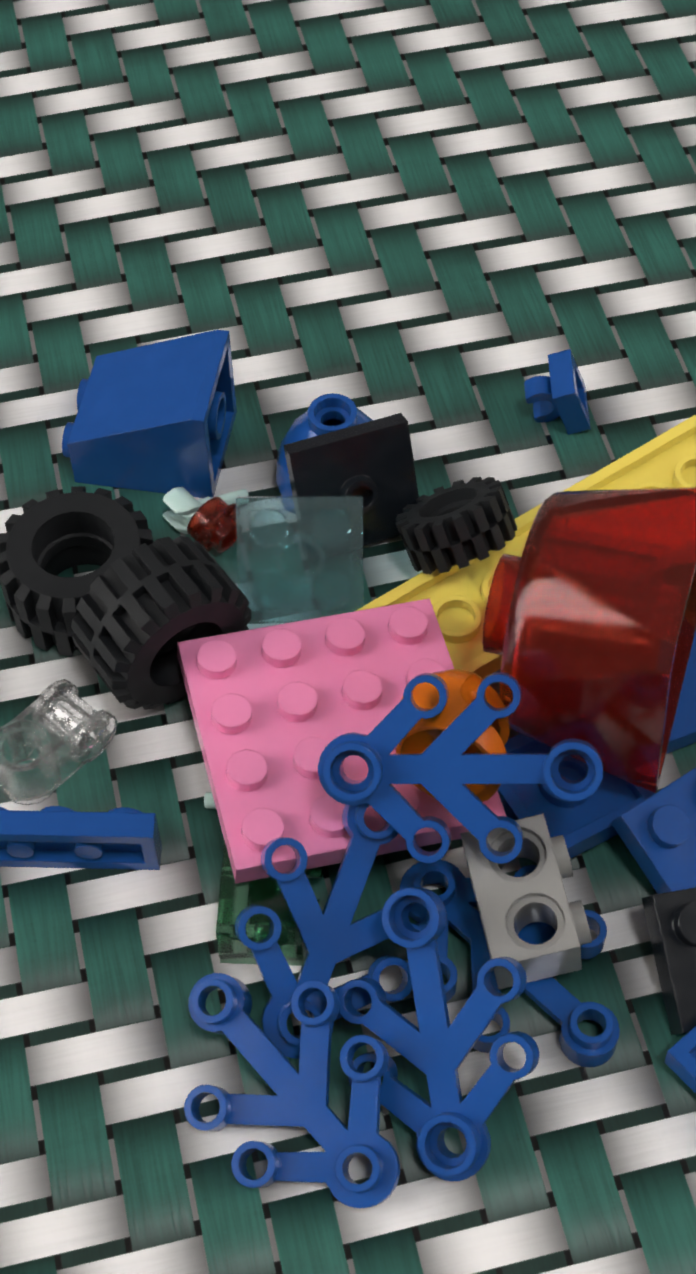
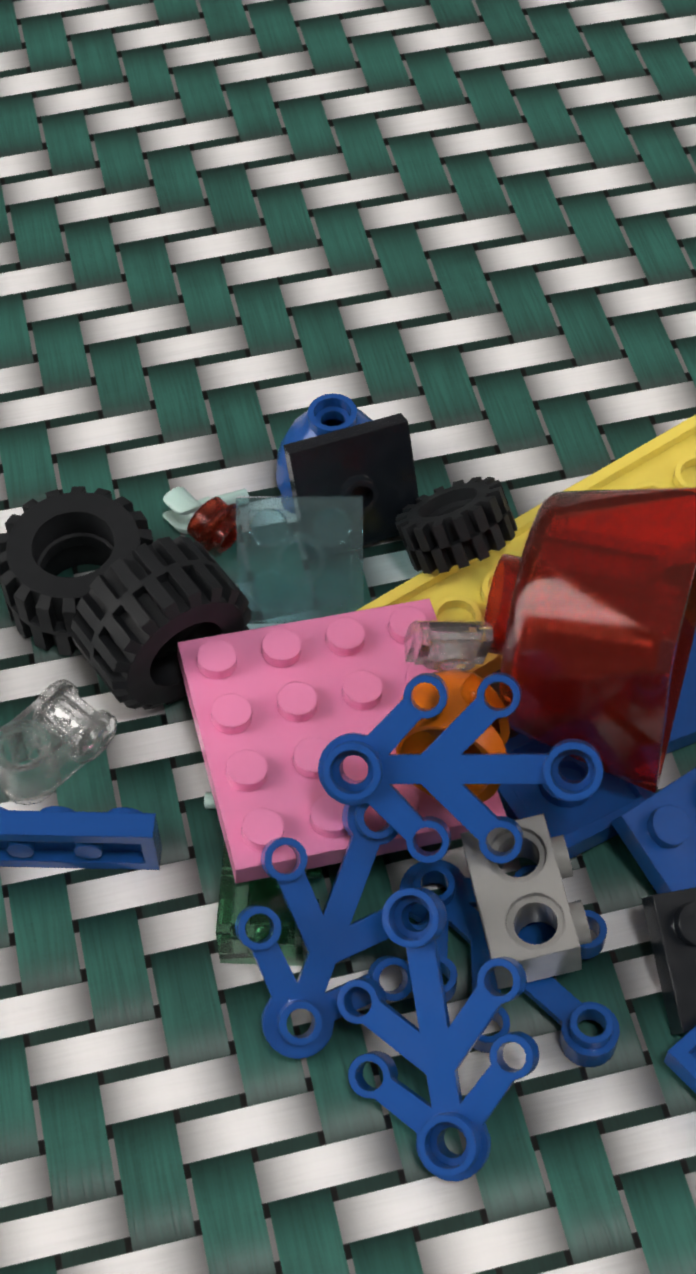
(156, 416): blue slope -> none
(299, 1096): blue plant -> none
(448, 643): none -> clear slope
(560, 394): blue tile -> none

